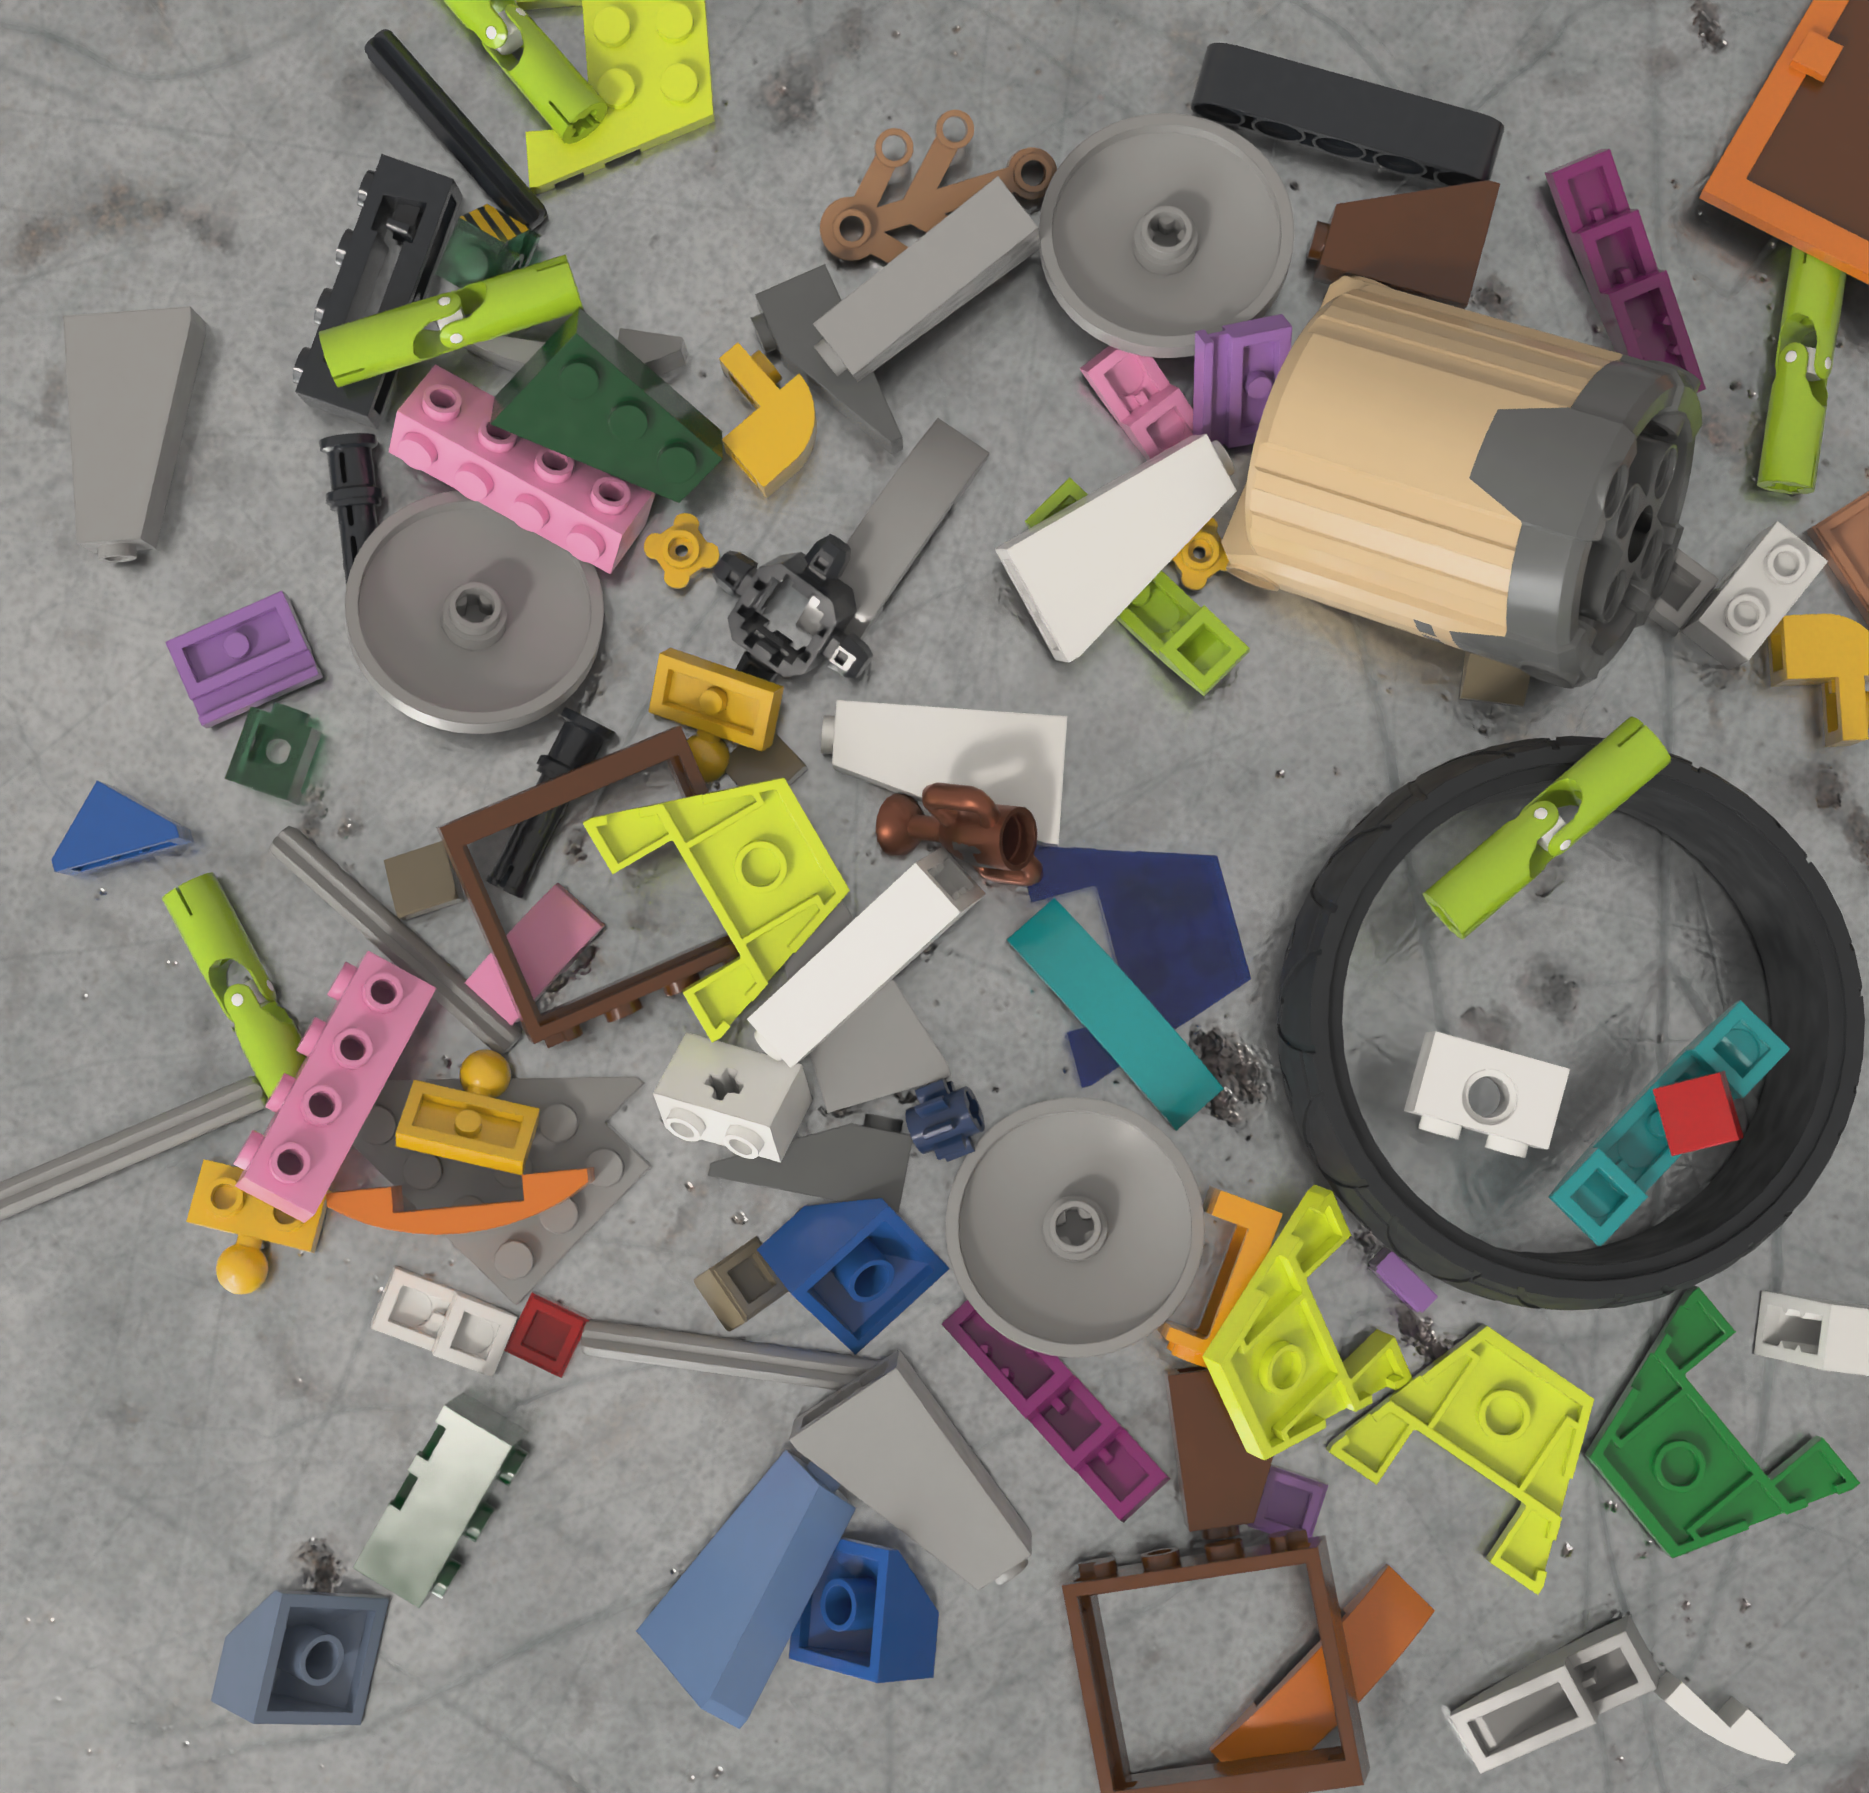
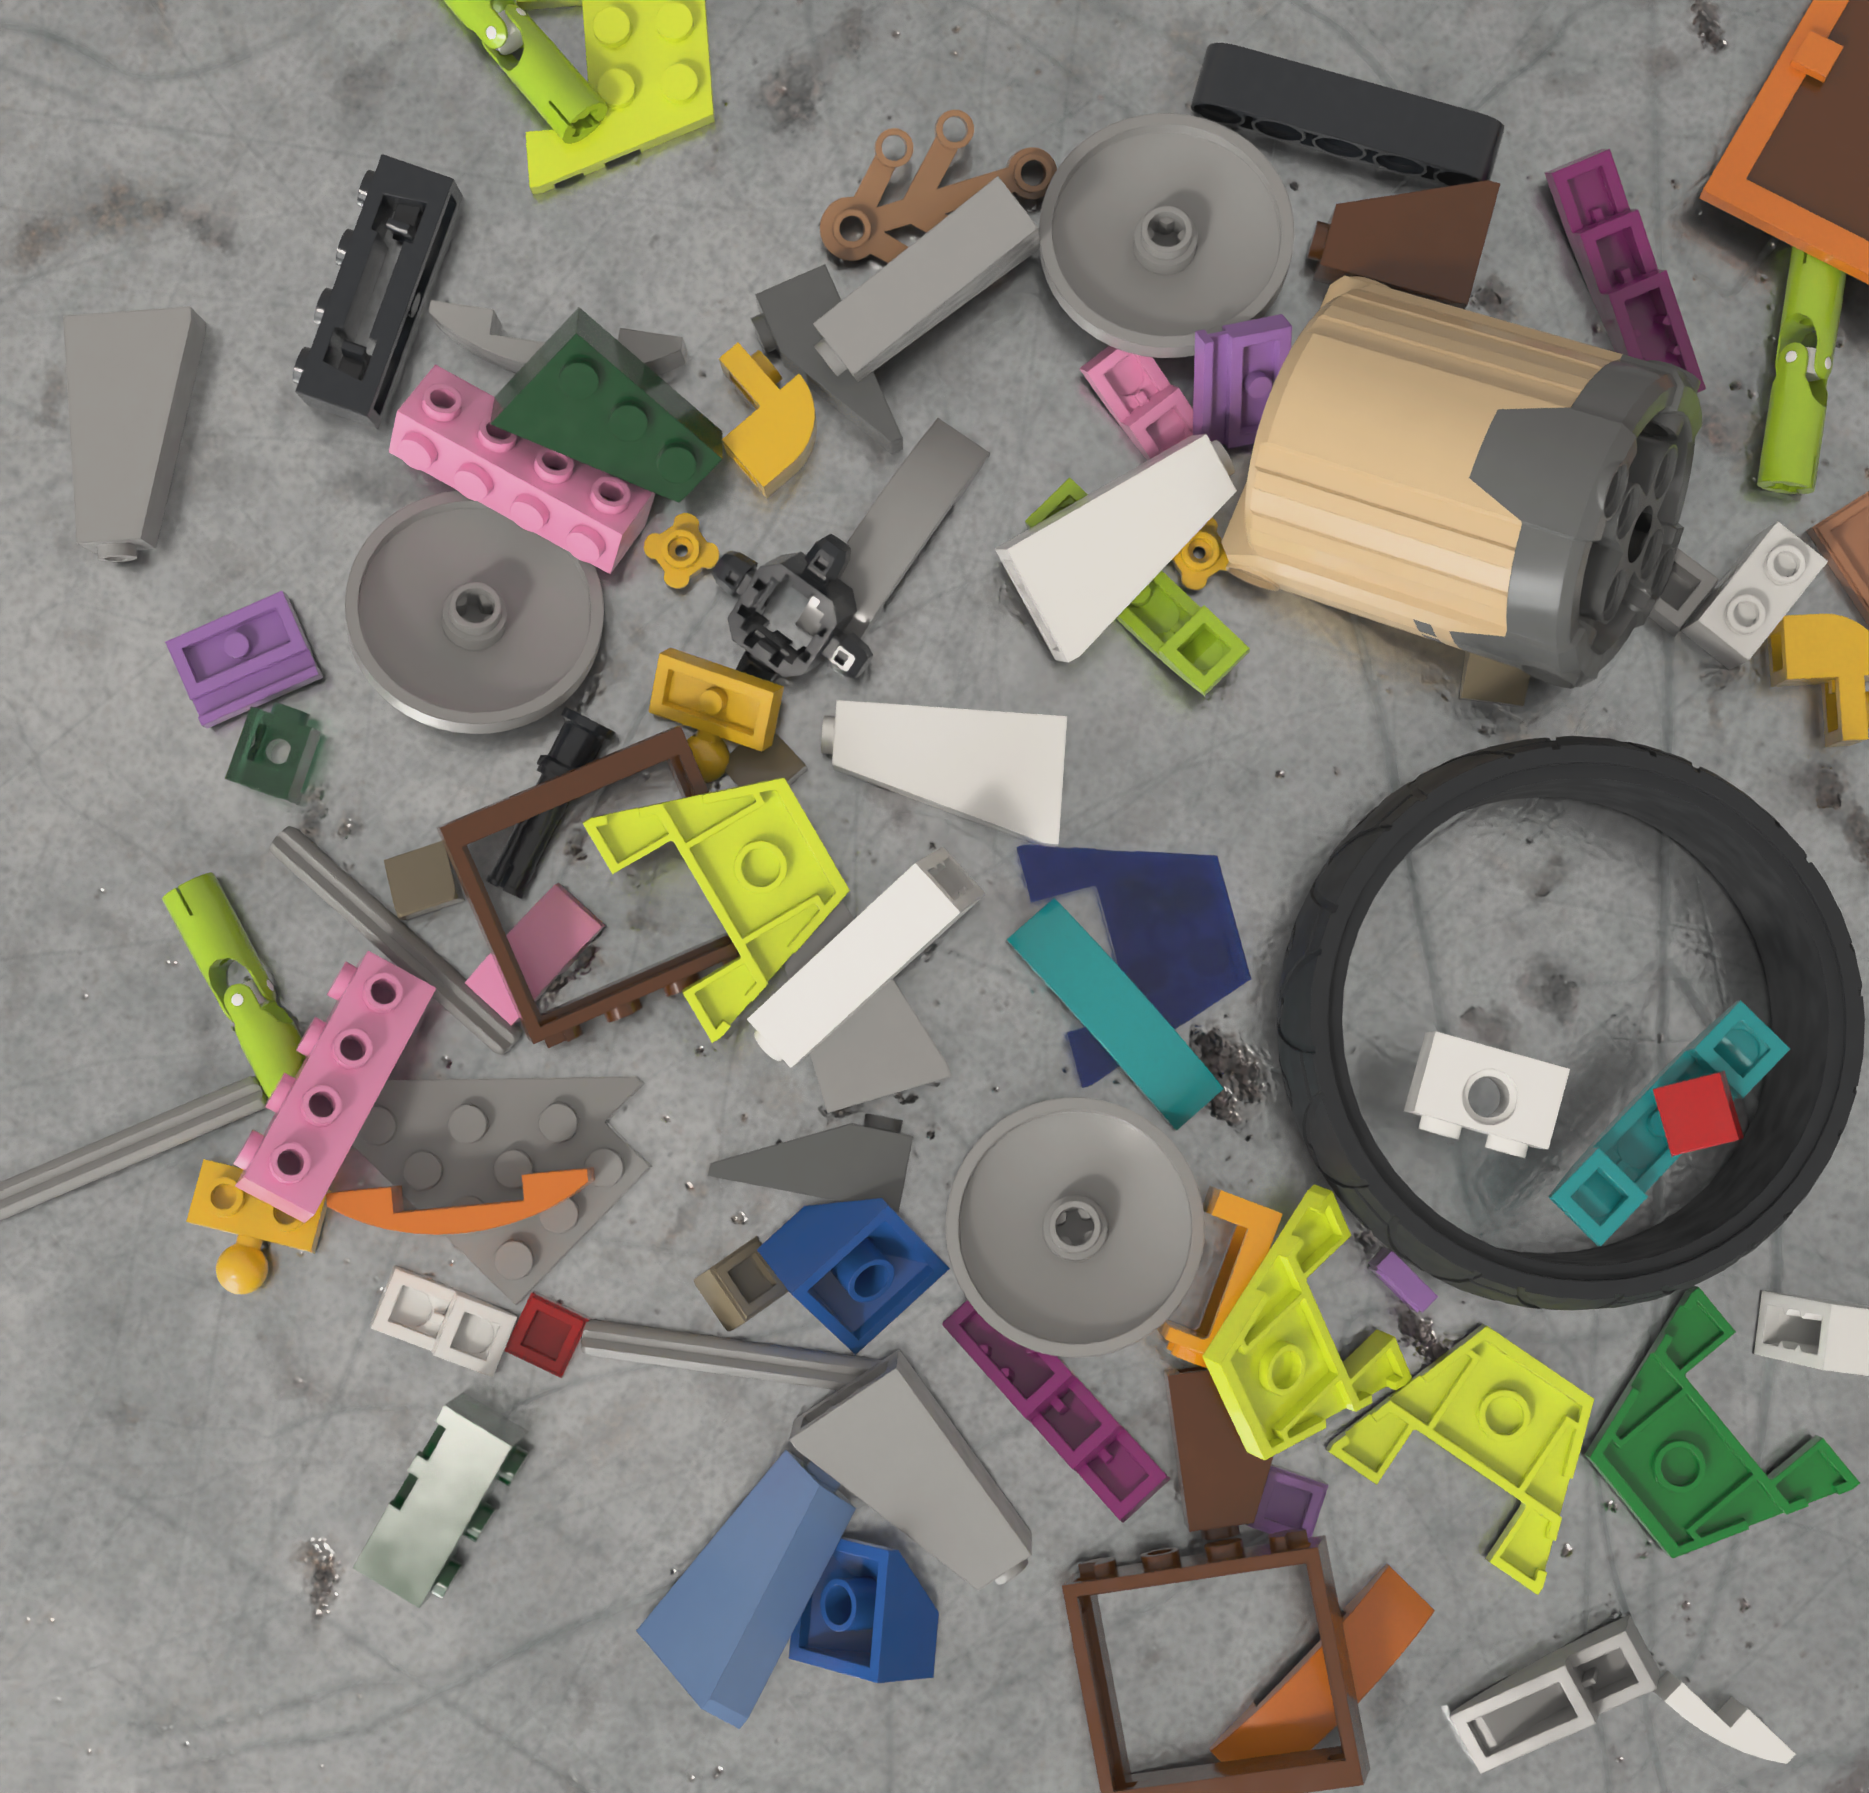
(114, 830): blue slope -> none
(302, 1659): sand blue slope -> none
(352, 490): black pin -> none
(454, 129): black axle -> none
(472, 1122): yellow plate -> none
(486, 246): clear green brick -> none
(497, 309): lime piece -> none
(732, 1098): white brick -> none
(945, 1120): dark blue gear -> none
(969, 825): copper piece -> none
(1527, 843): lime piece -> none

